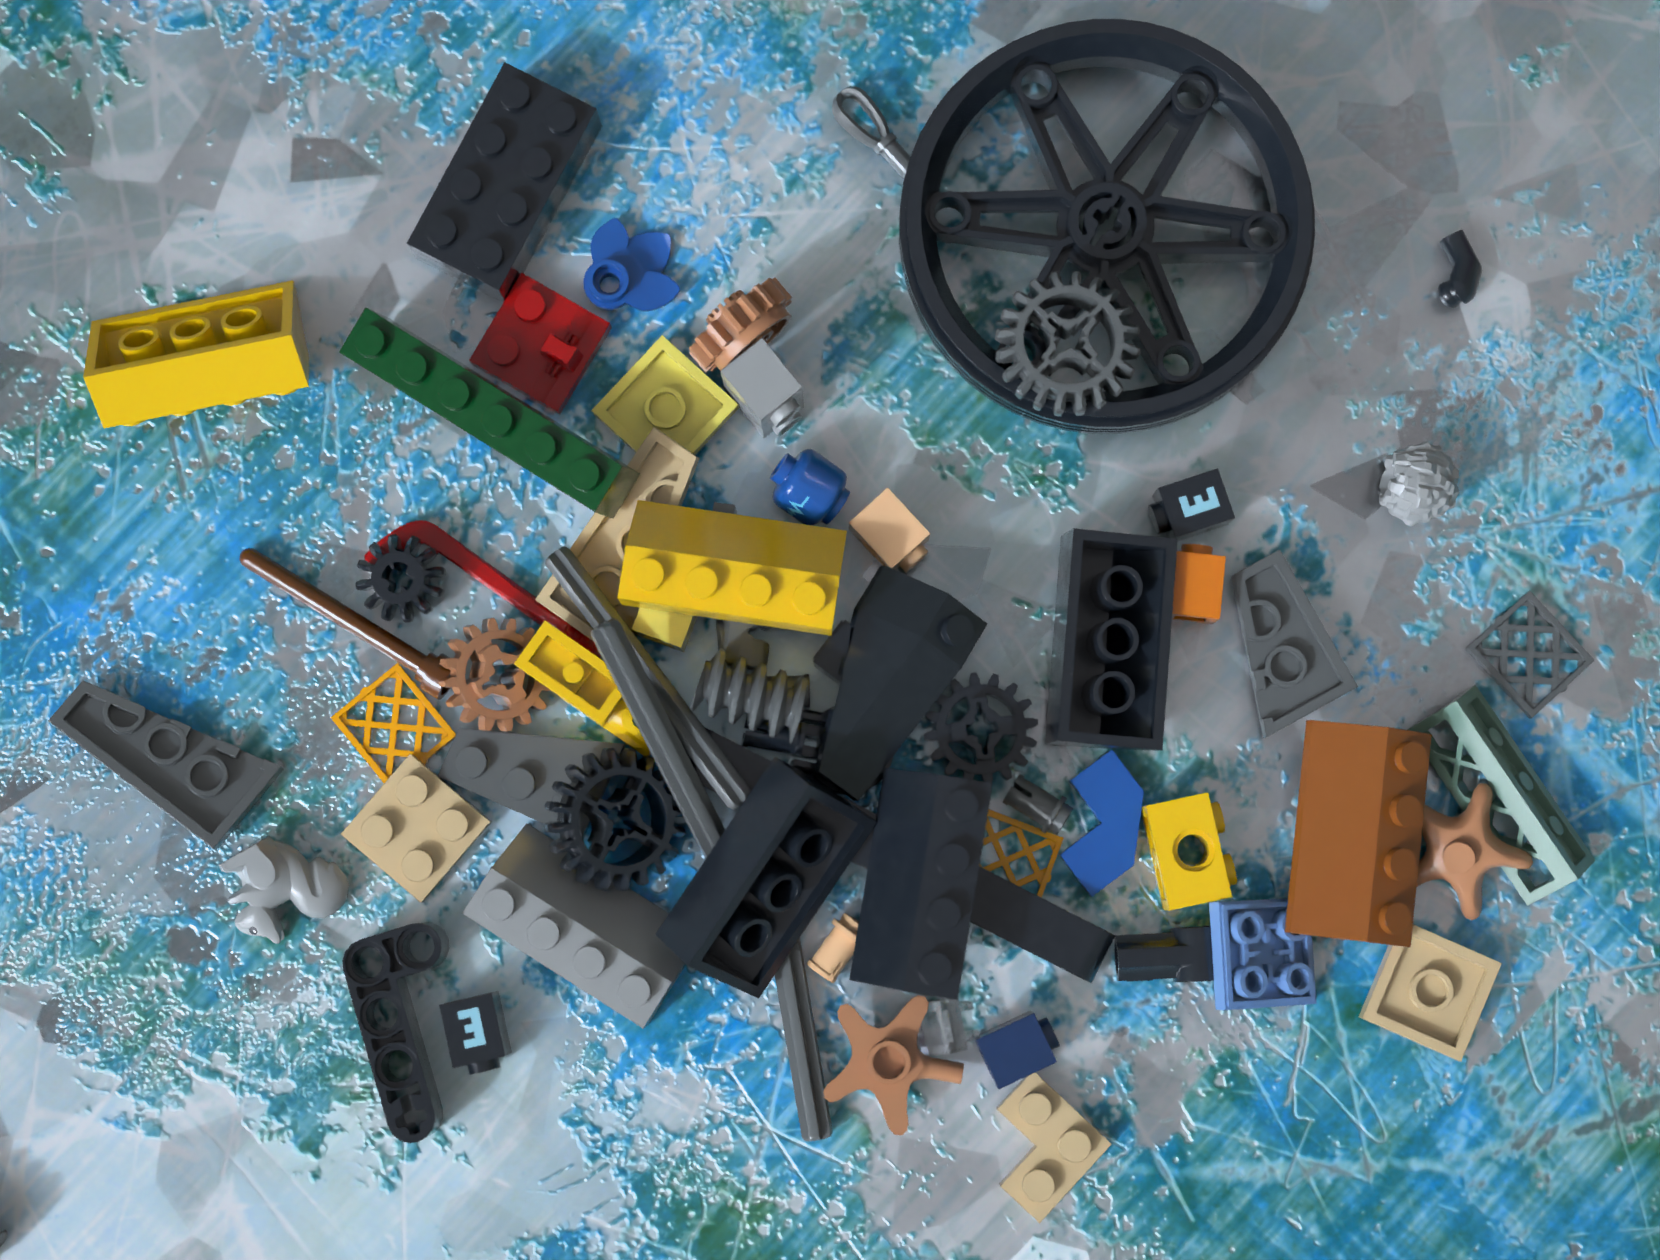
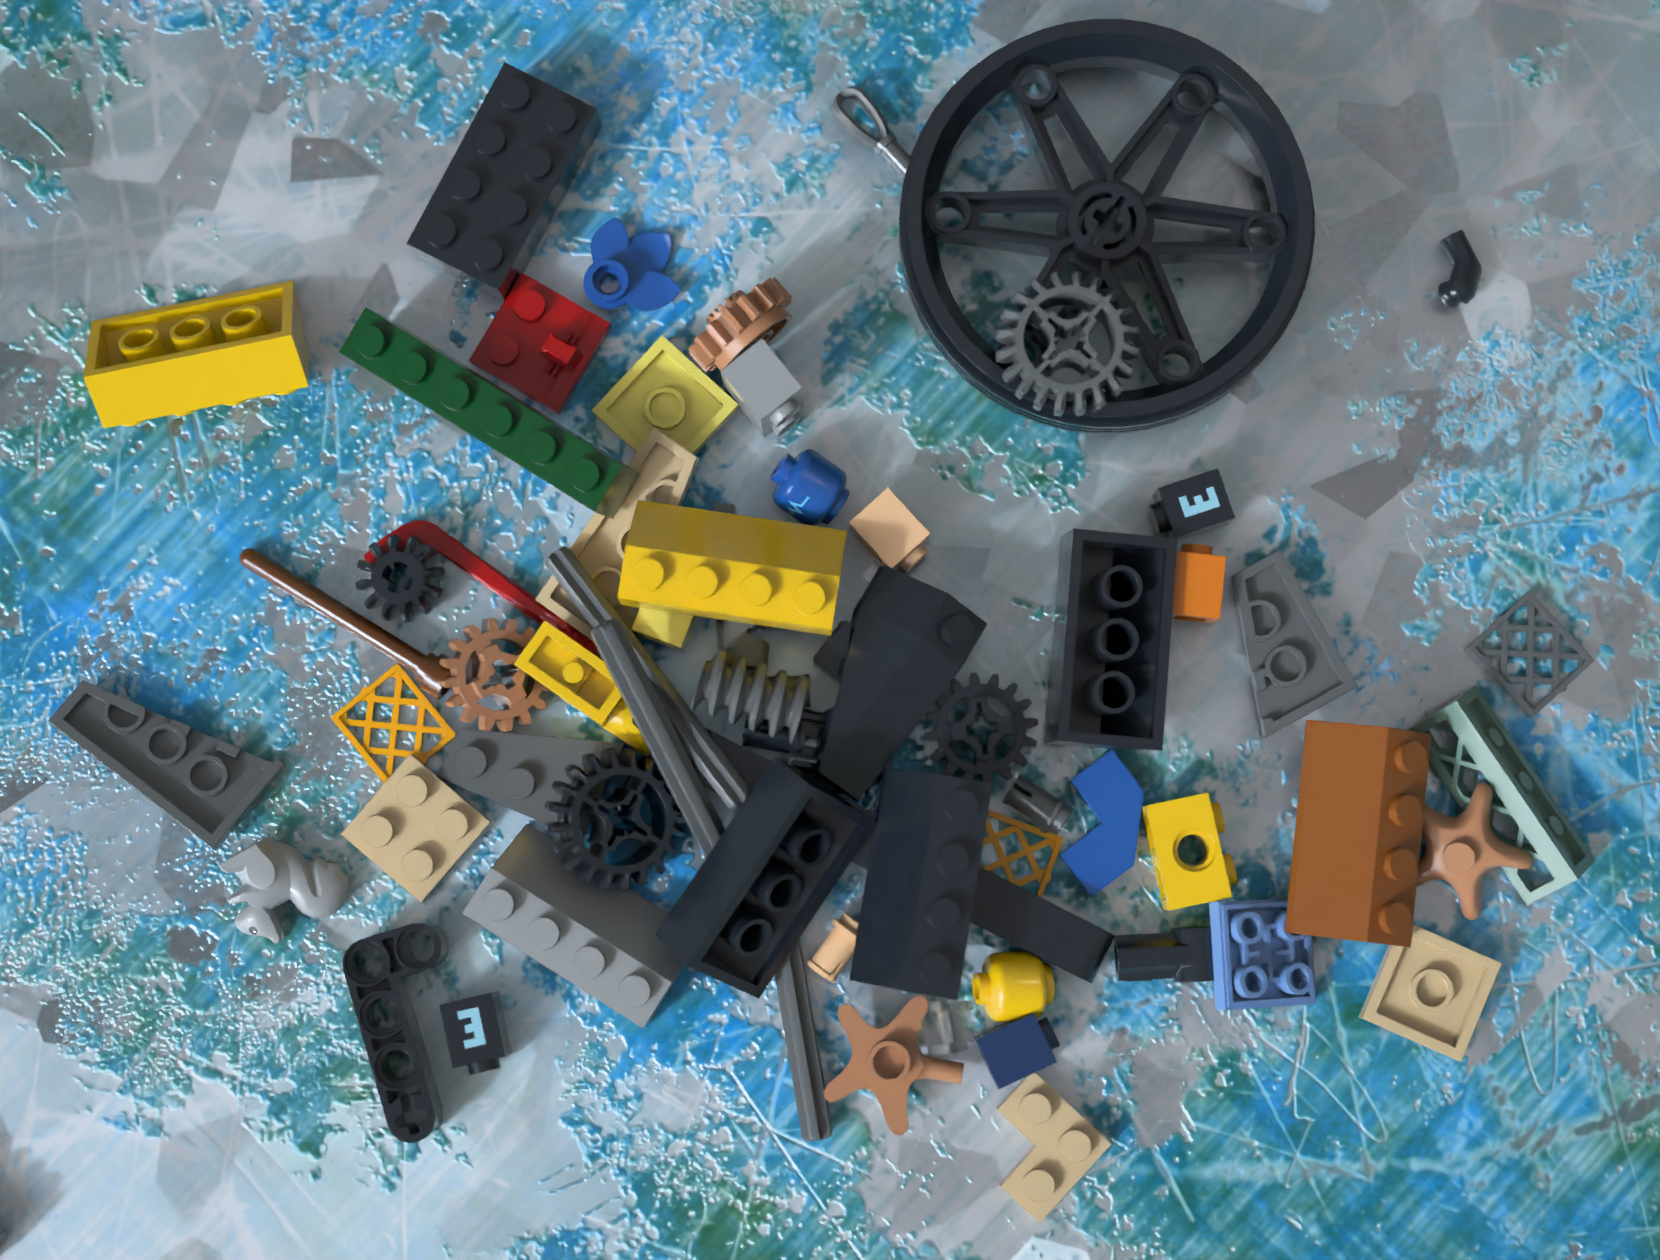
(1013, 985): none -> yellow head
(1419, 483): light grey piece -> none

